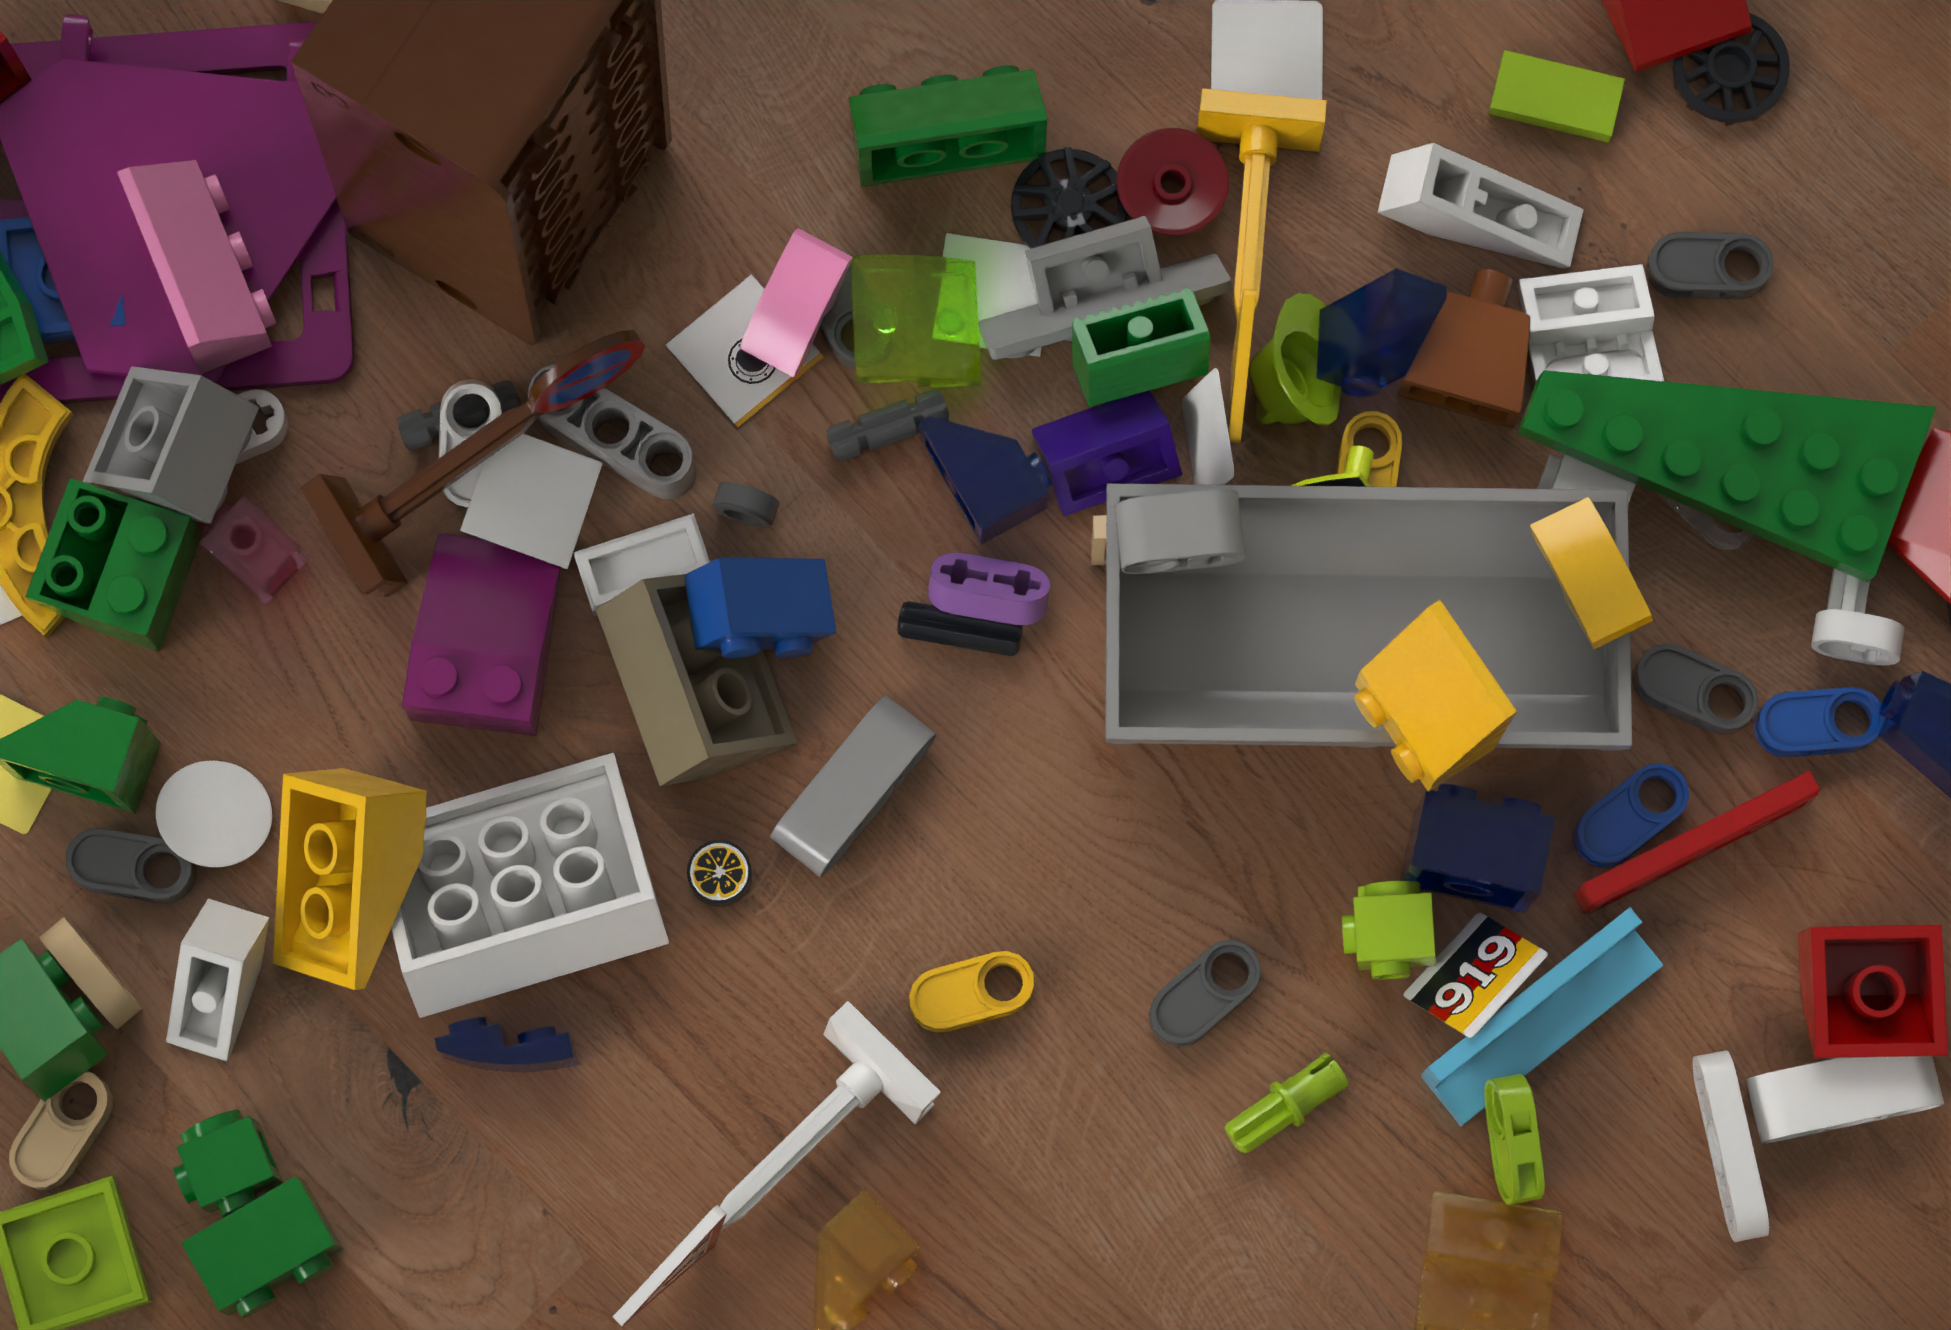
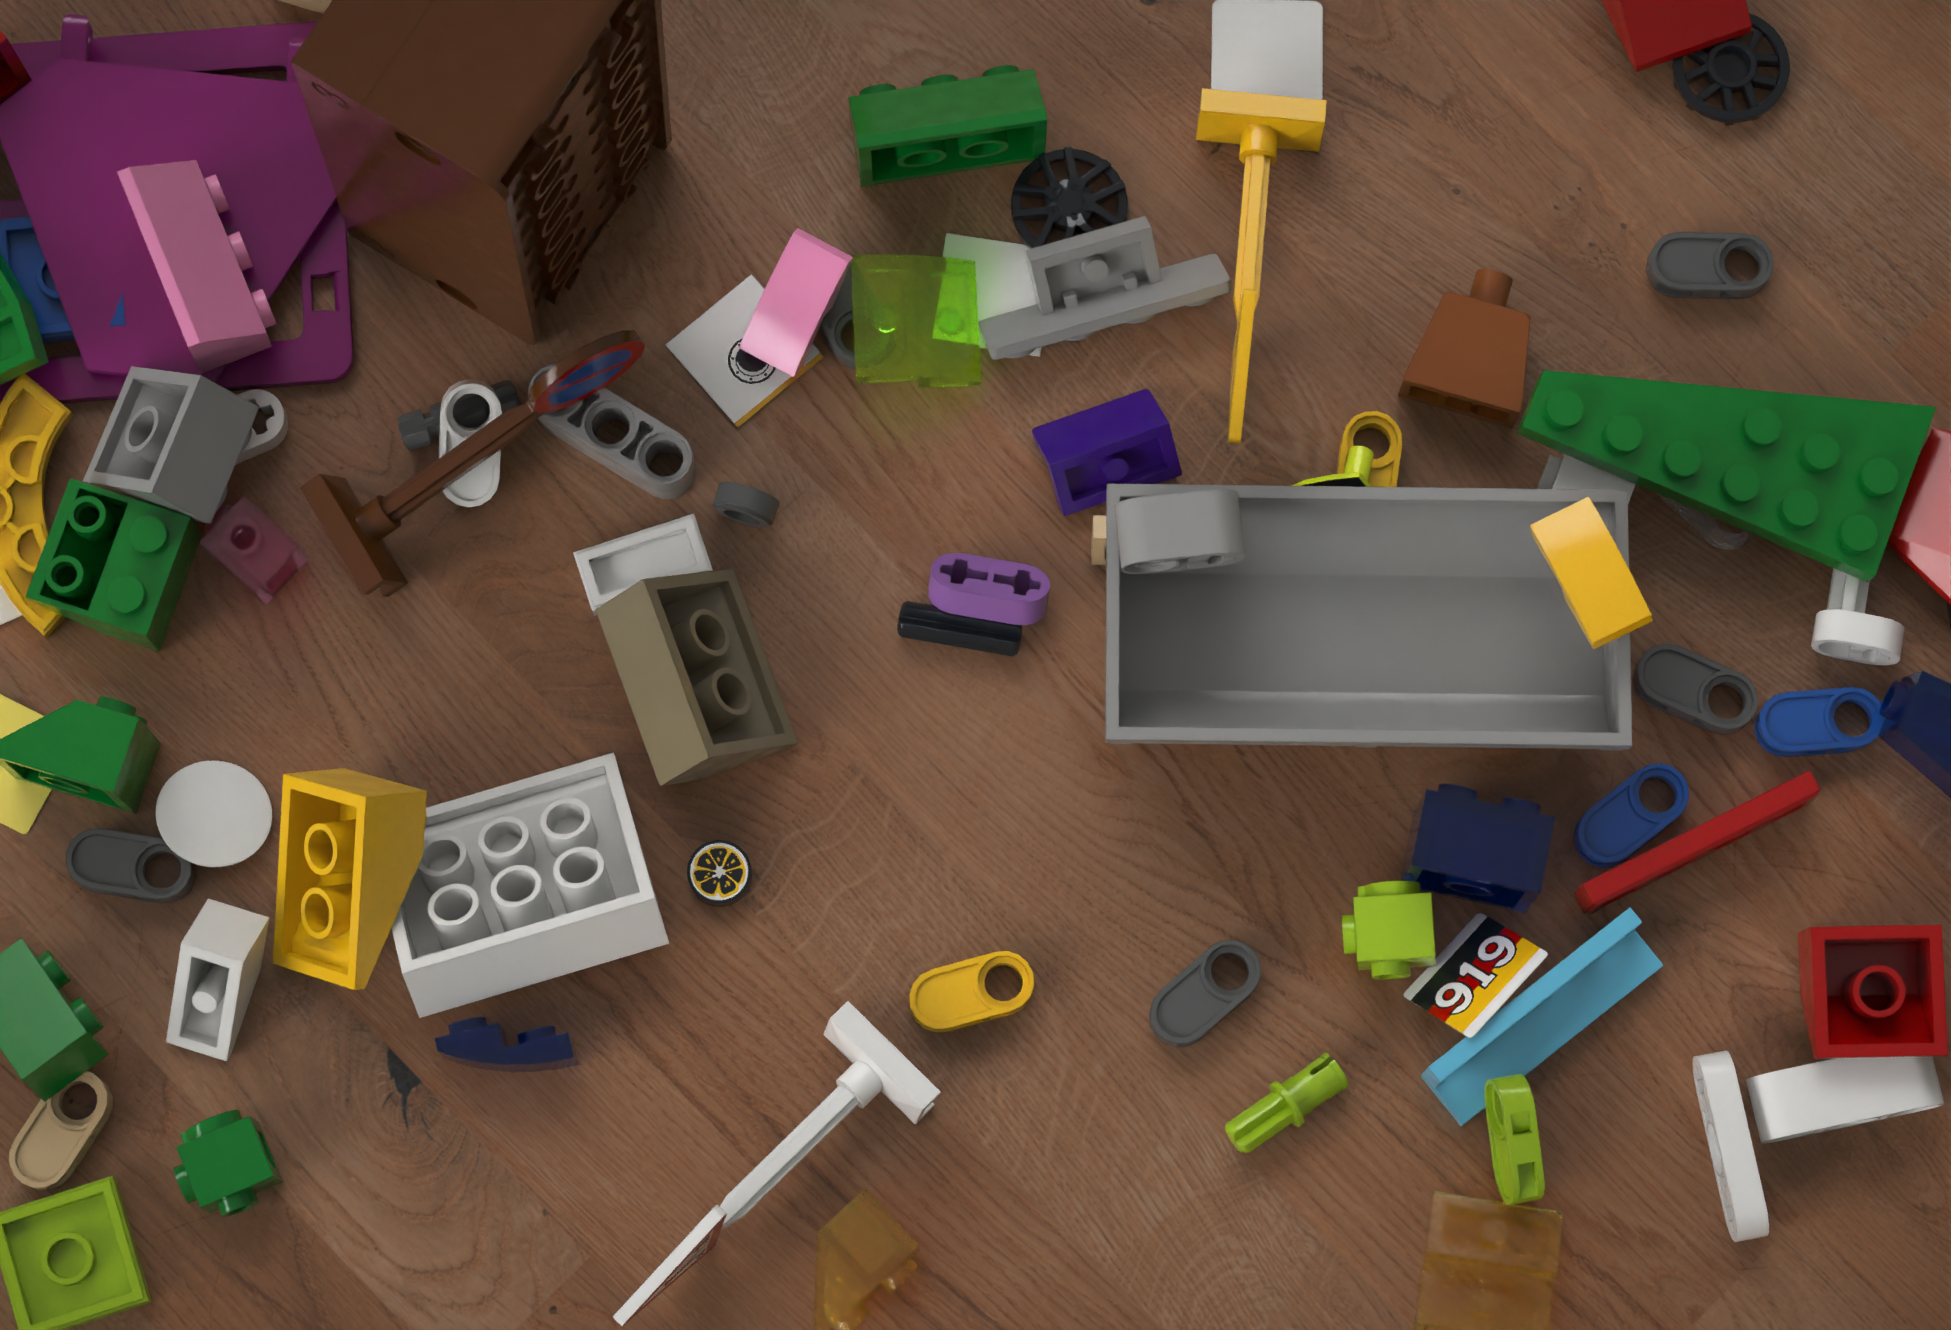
(90, 972): tan beam -> none
(263, 1248): green brick -> none
(482, 637): magenta slope -> none
(533, 499): white sticker -> none
(760, 606): blue brick -> none
(853, 786): light grey beam -> none
(885, 425): dark grey axle -> none
(986, 475): clear blue slope -> none
(1140, 347): green brick -> none
(1176, 156): dark red piece -> none
(1208, 432): white sticker -> none
(1286, 369): lime piece -> none
(1376, 331): clear blue slope -> none
(1433, 699): yellow slope -> none
(1478, 206): white slope -> none
(1556, 96): lime tile -> none
(1591, 323): white slope -> none

